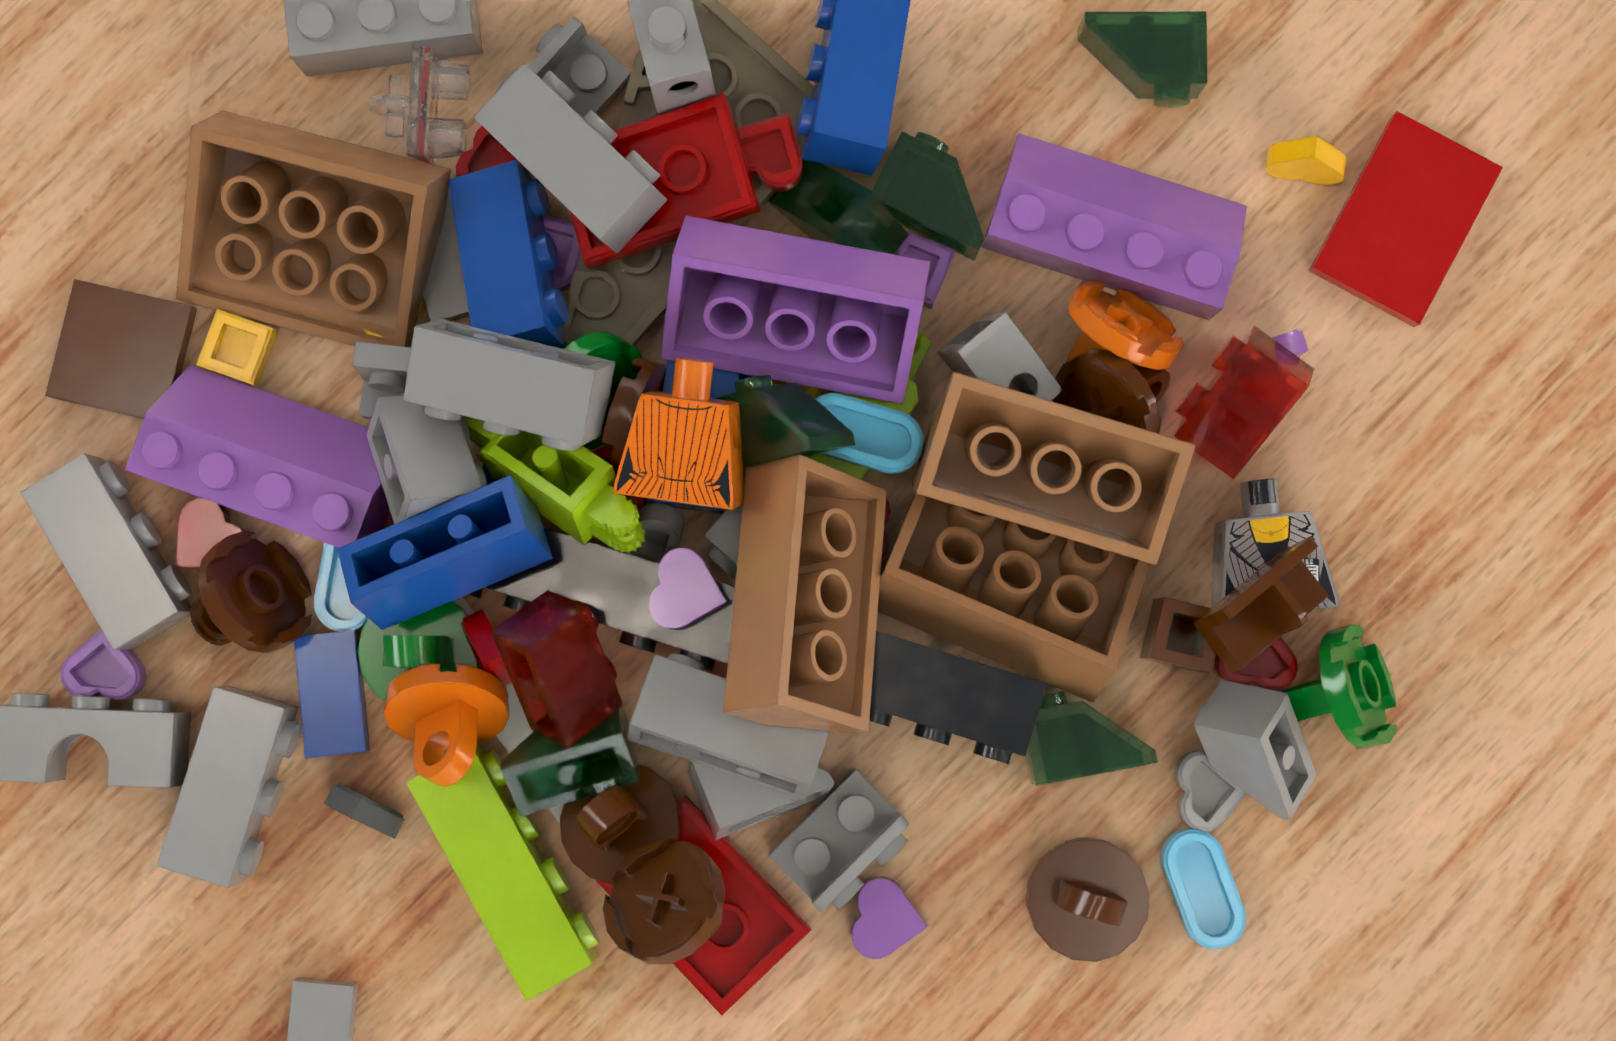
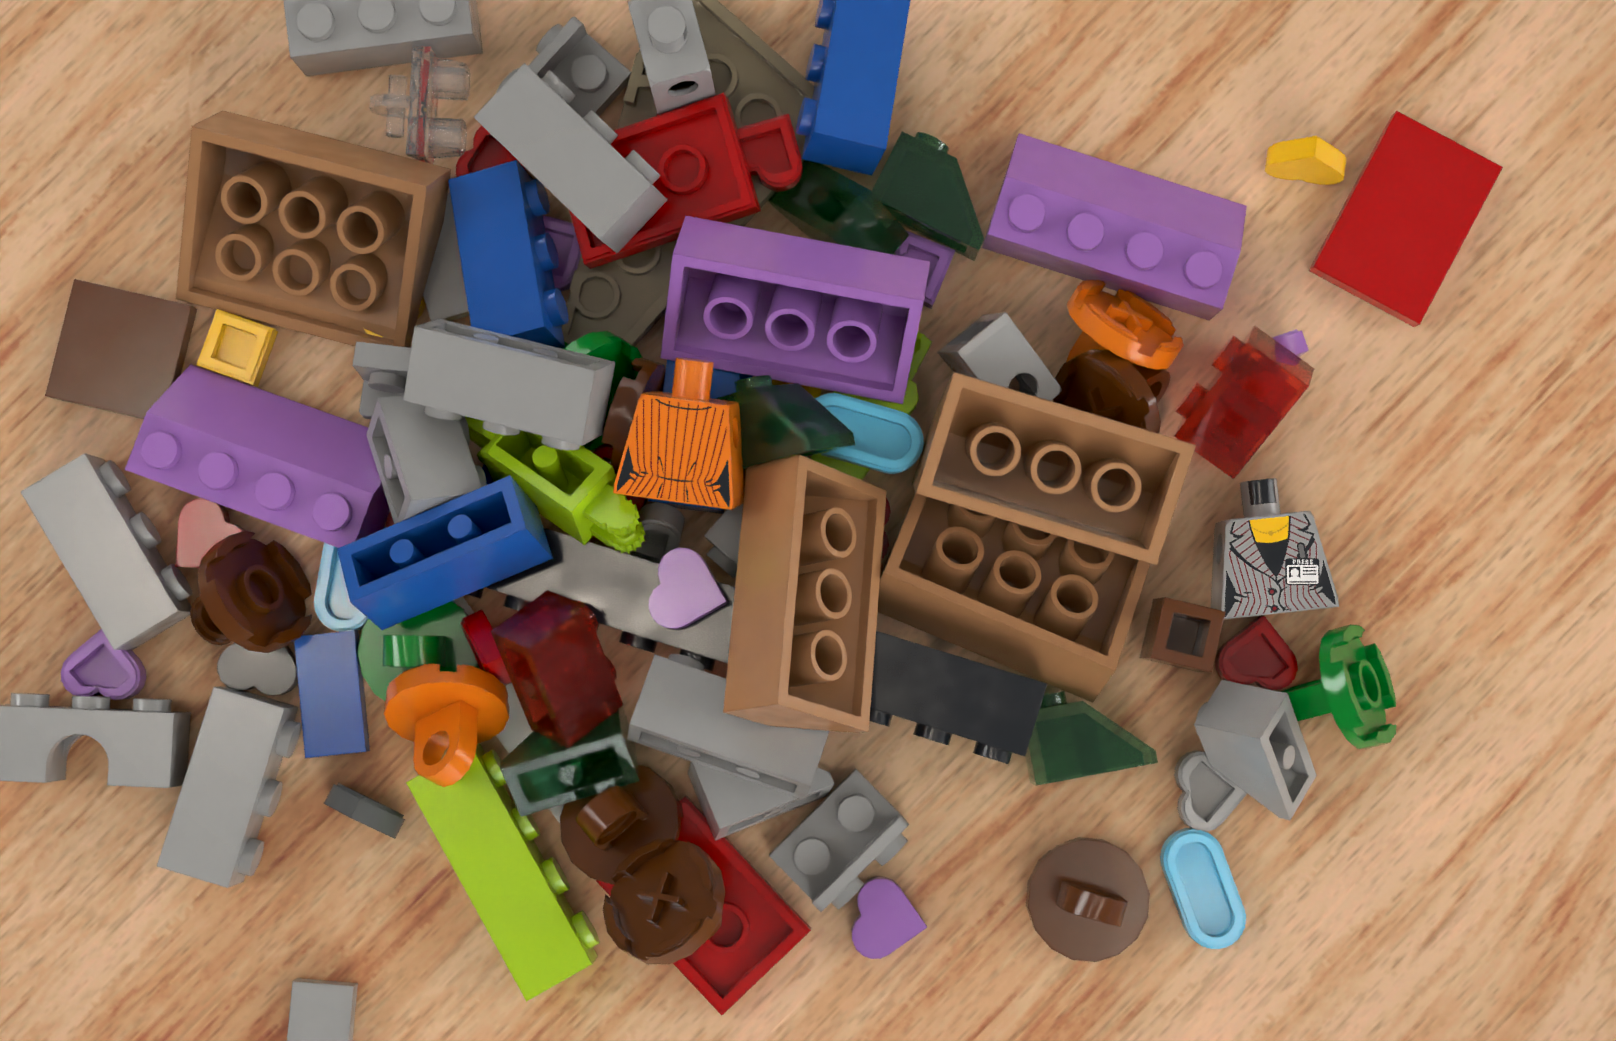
(268, 672): none -> tile
(1151, 52): clear green slope -> none
(1263, 607): reddish brown panel -> none

